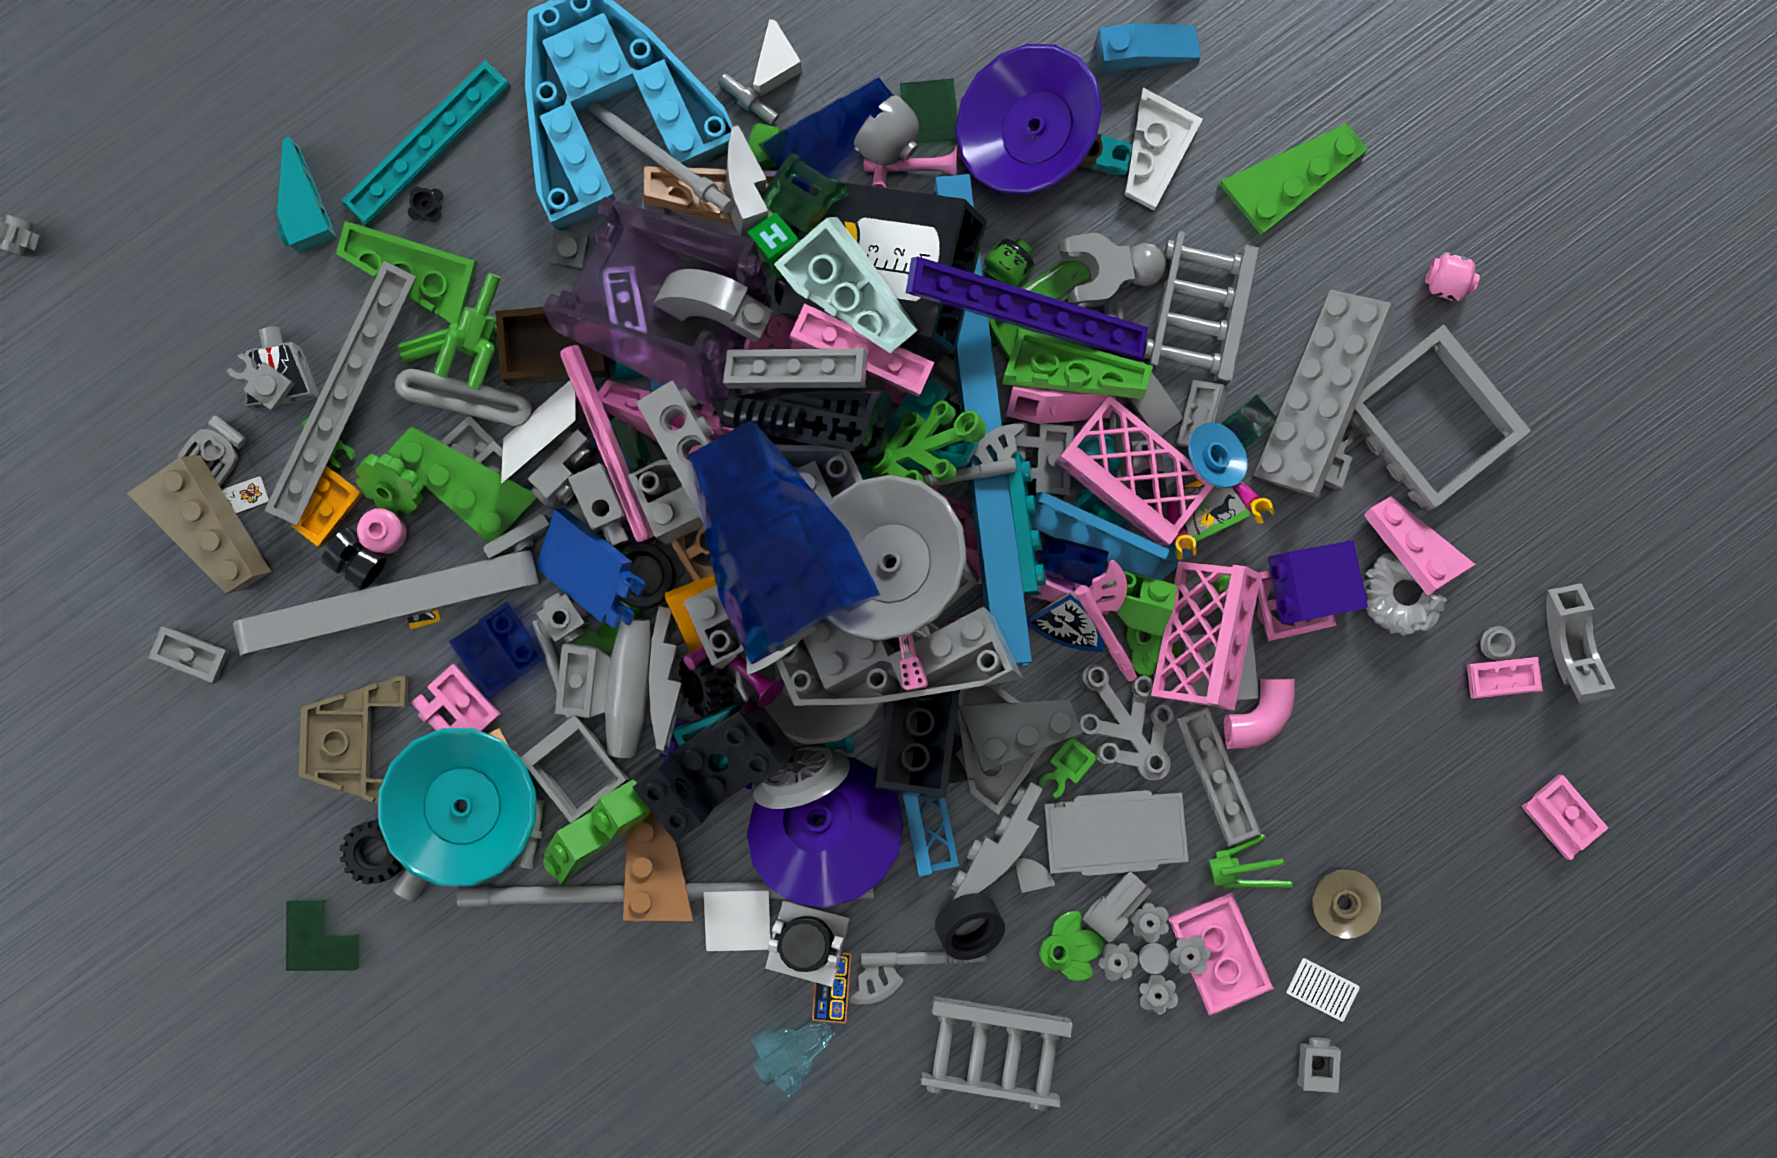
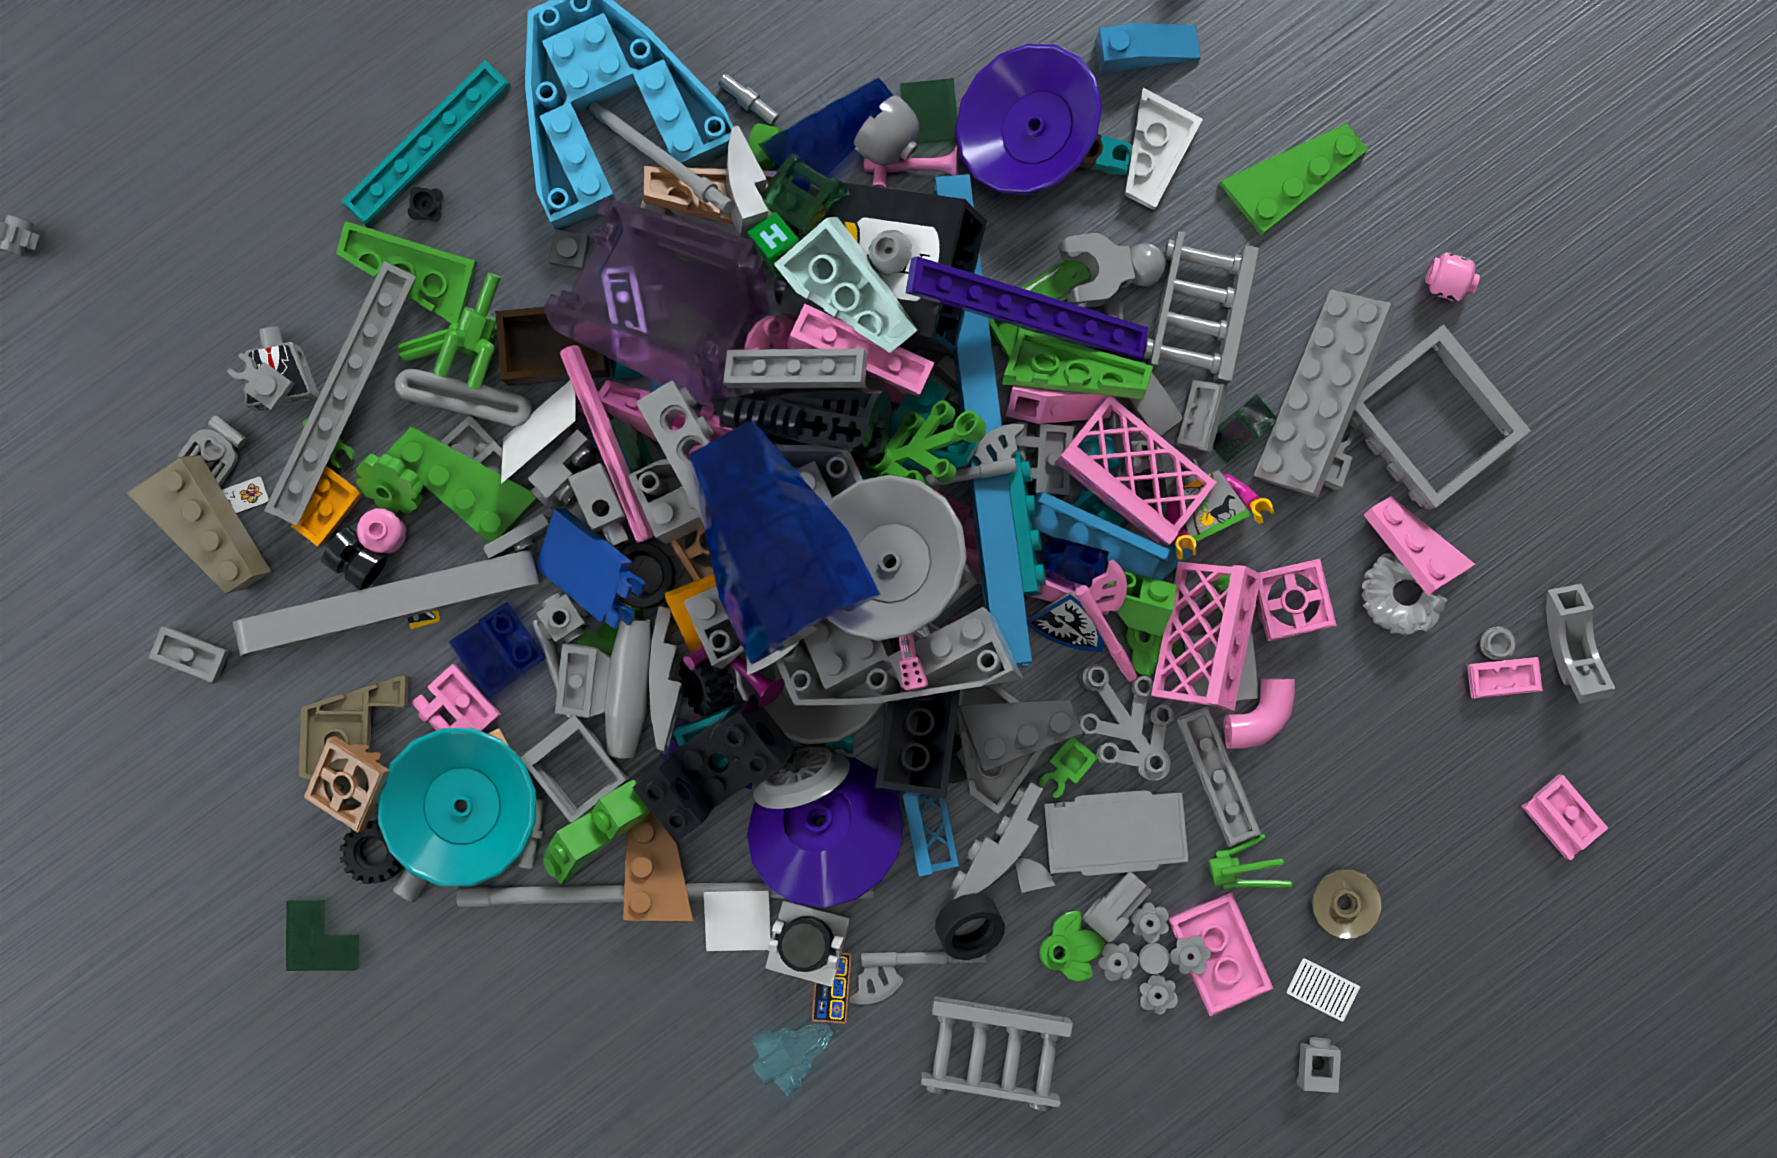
(299, 204): teal slope -> none
(317, 793): none -> medium nougat piece
(715, 297): light grey arch -> none
(776, 62): white slope -> none
(899, 256): none -> light grey plate
(1009, 262): bright green head -> none
(1217, 455): dark azure dish -> none
(1317, 582): dark purple panel -> none

